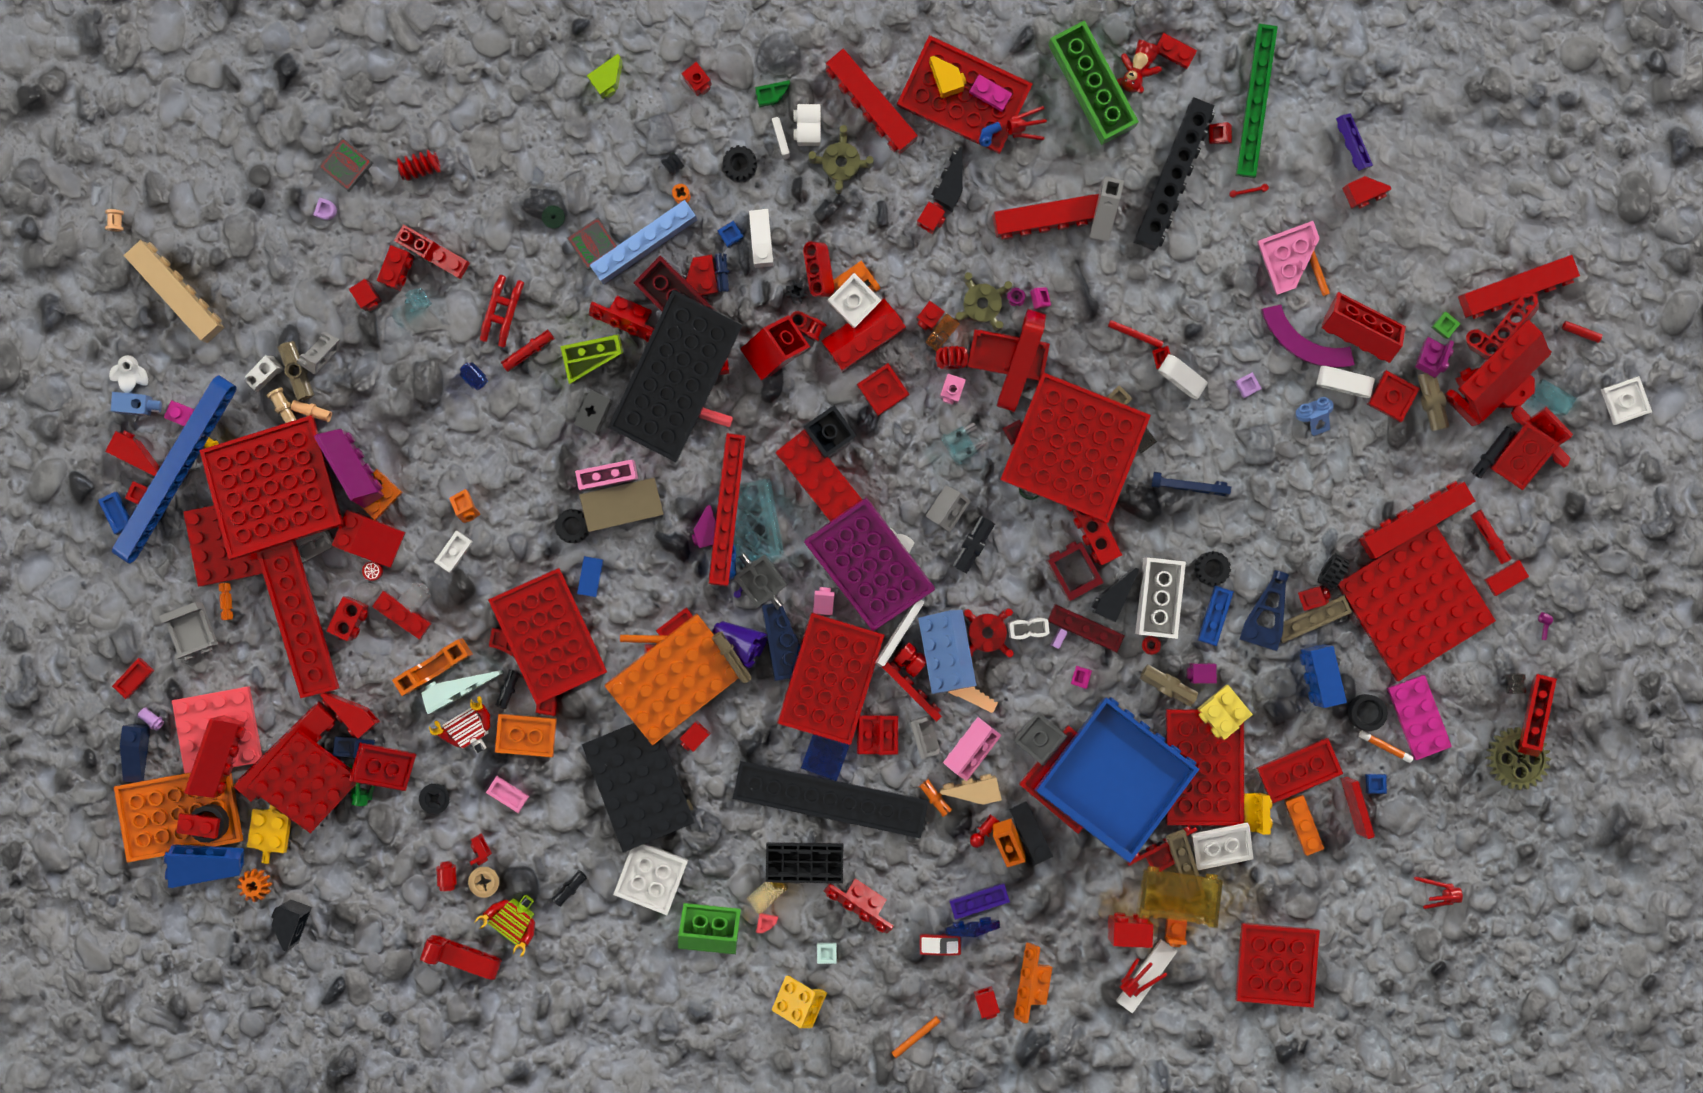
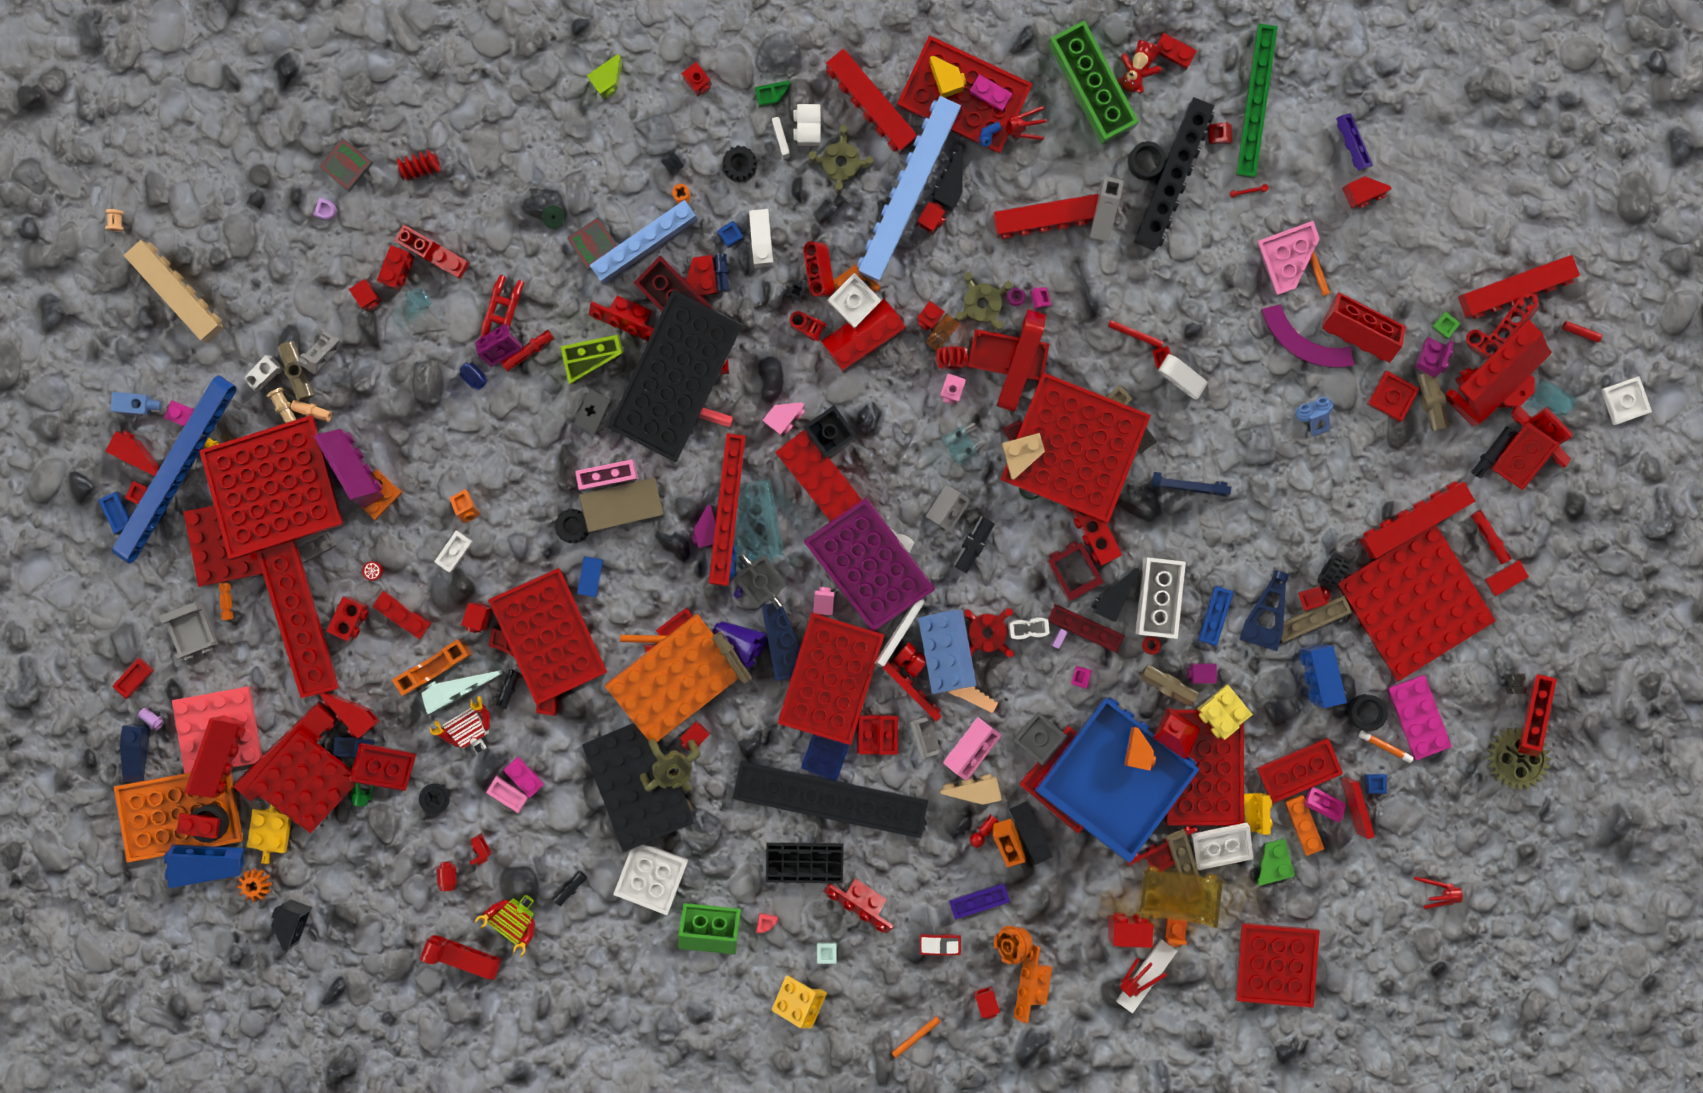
(129, 377): white plate -> none
(368, 538): red slope -> none
(477, 617): none -> red brick
(479, 889): tan gear -> none
(497, 345): none -> magenta bracket
(524, 777): none -> dark pink plate
(525, 735): orange plate -> none
(666, 763): none -> olive plate
(766, 895): clear yellow slope -> none
(774, 347): red slope -> none
(782, 416): none -> bright pink slope
(883, 389): red tile -> none
(909, 189): none -> light blue brick
(935, 798): orange pin -> none
(972, 929): clear blue plate -> none
(1013, 944): none -> orange cone
(1022, 453): none -> tan wing
(1139, 751): none -> orange slope
(1147, 145): none -> black tyre
(1176, 733): none -> red slope
(1224, 568): black tyre -> none
(1248, 385): lavender tile -> none
(1275, 862): none -> bright green wing
(1325, 804): none -> dark pink plate
(1345, 382): white beam -> none
(1547, 620): magenta hand -> none

